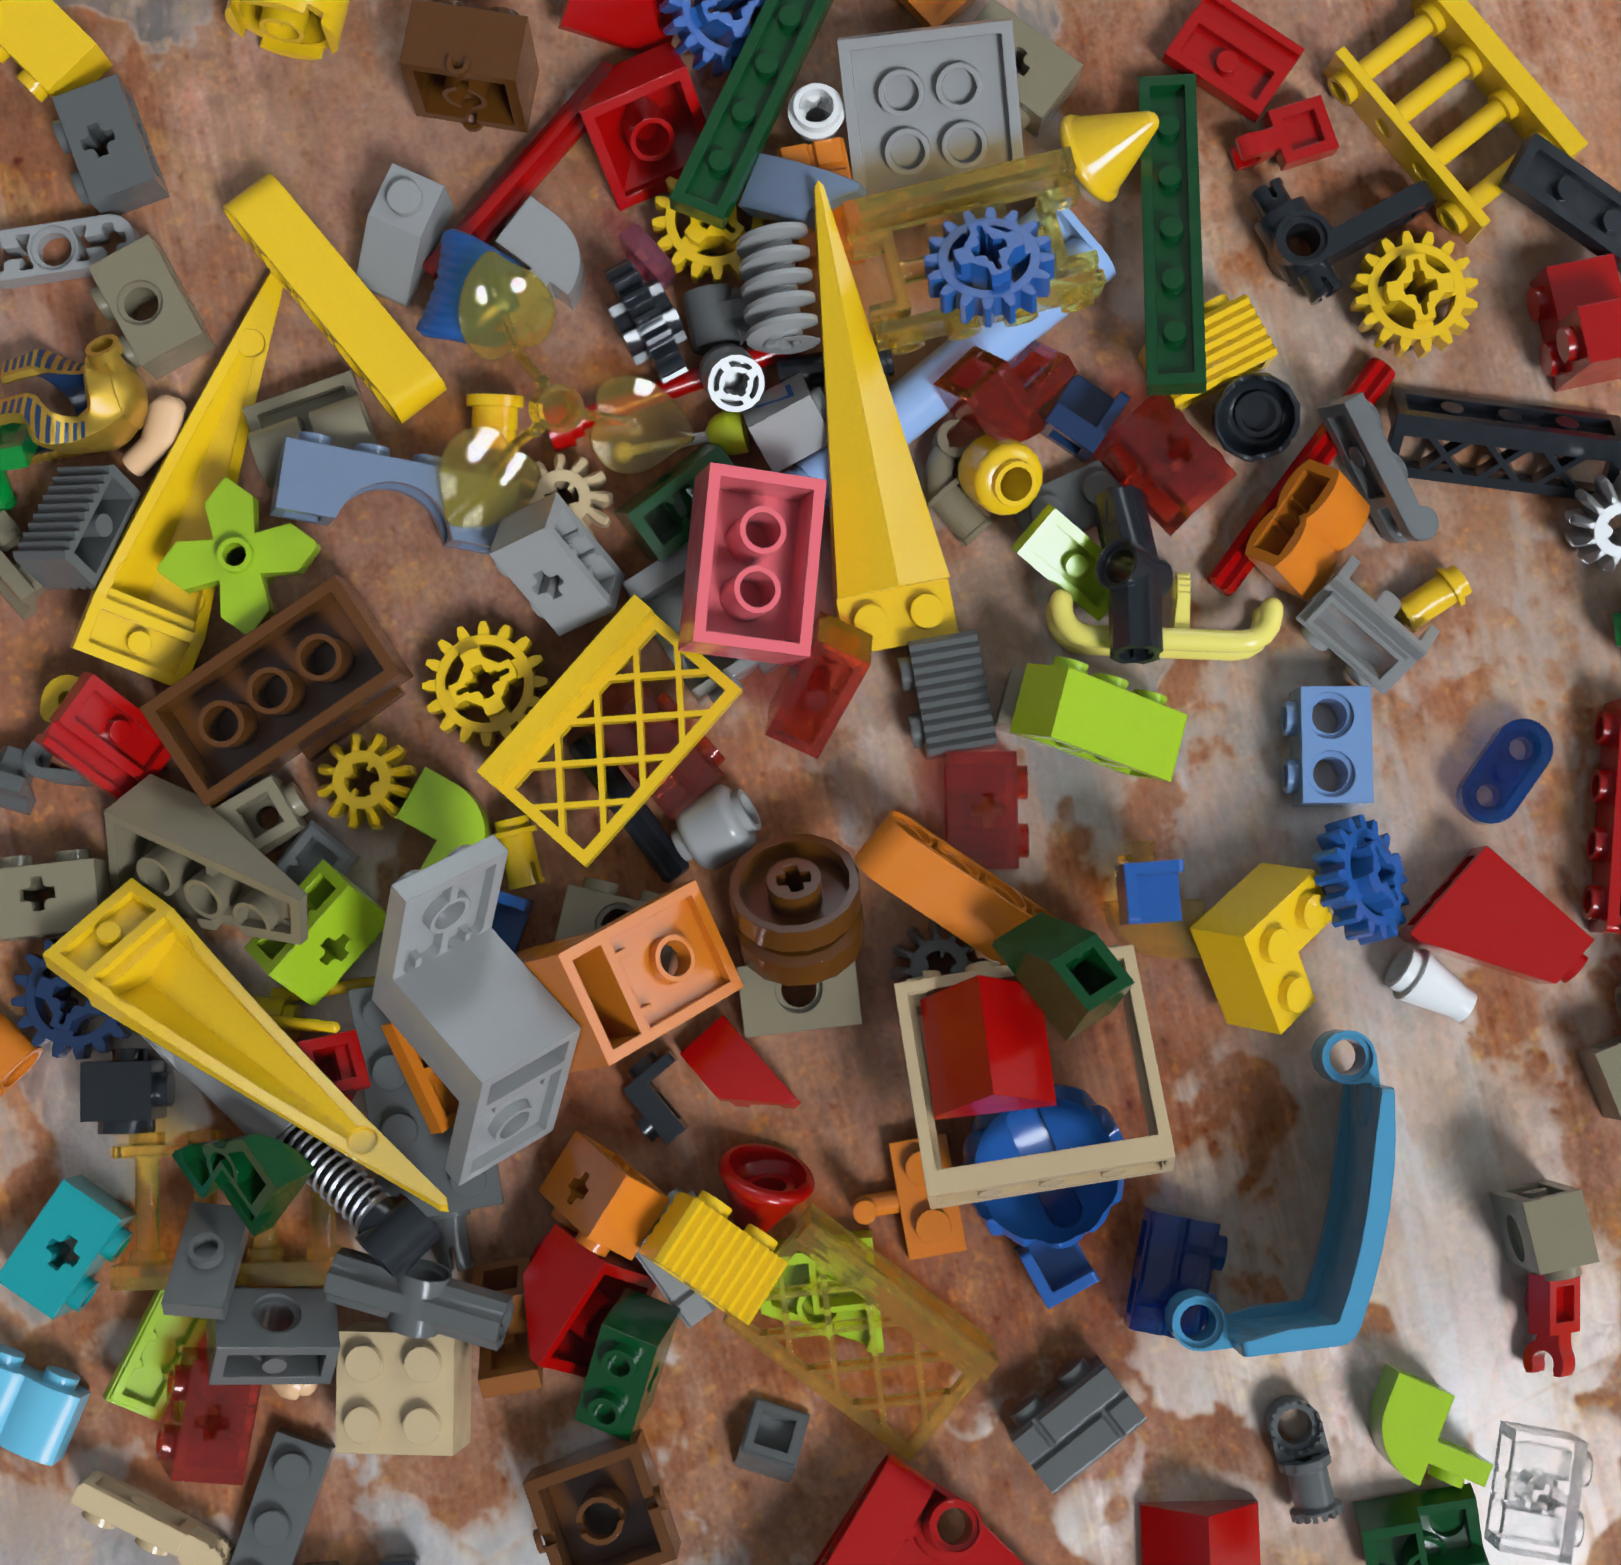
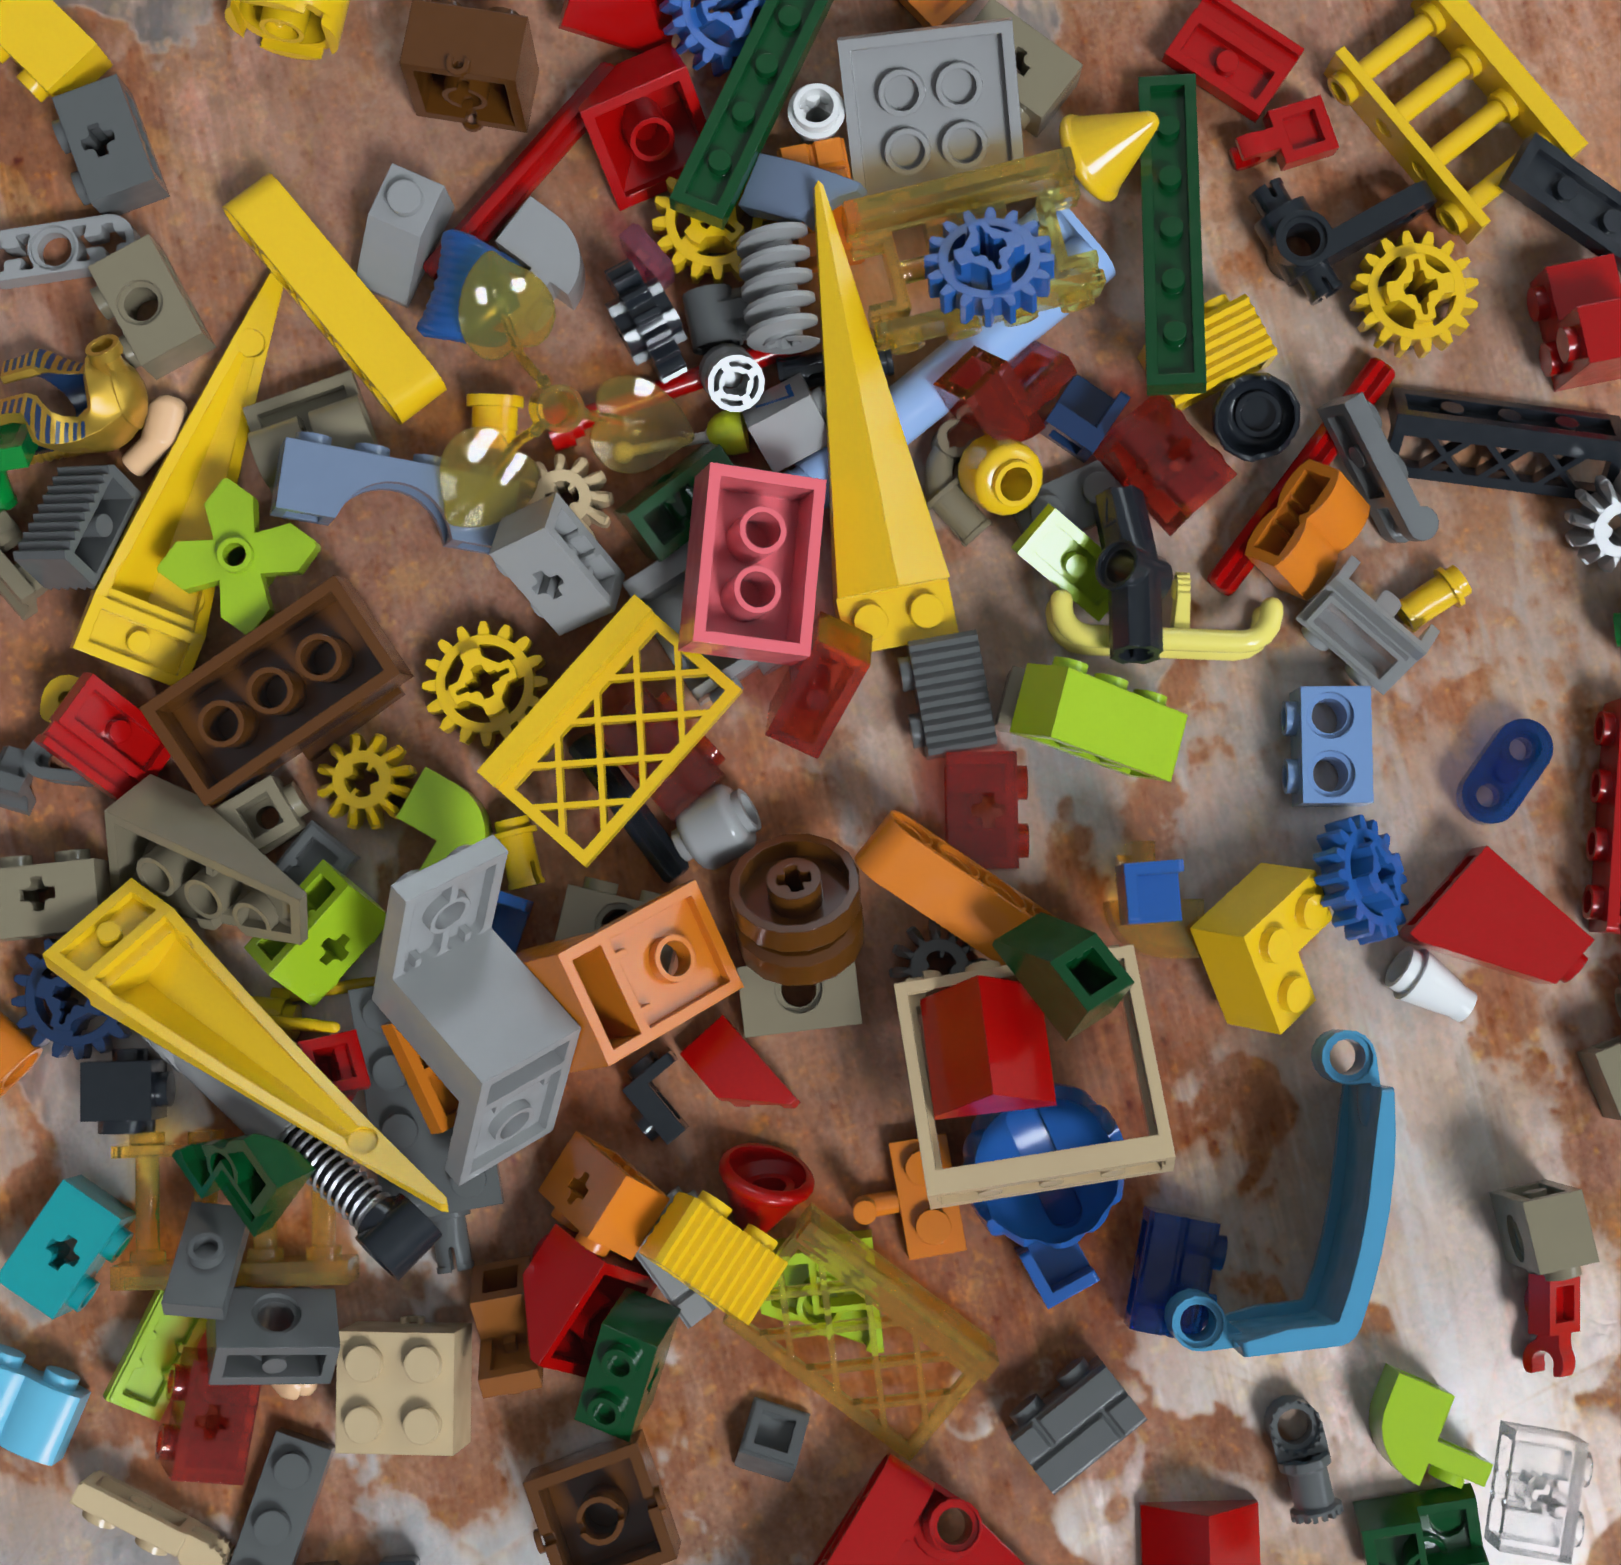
(422, 1301): dark grey piece -> none

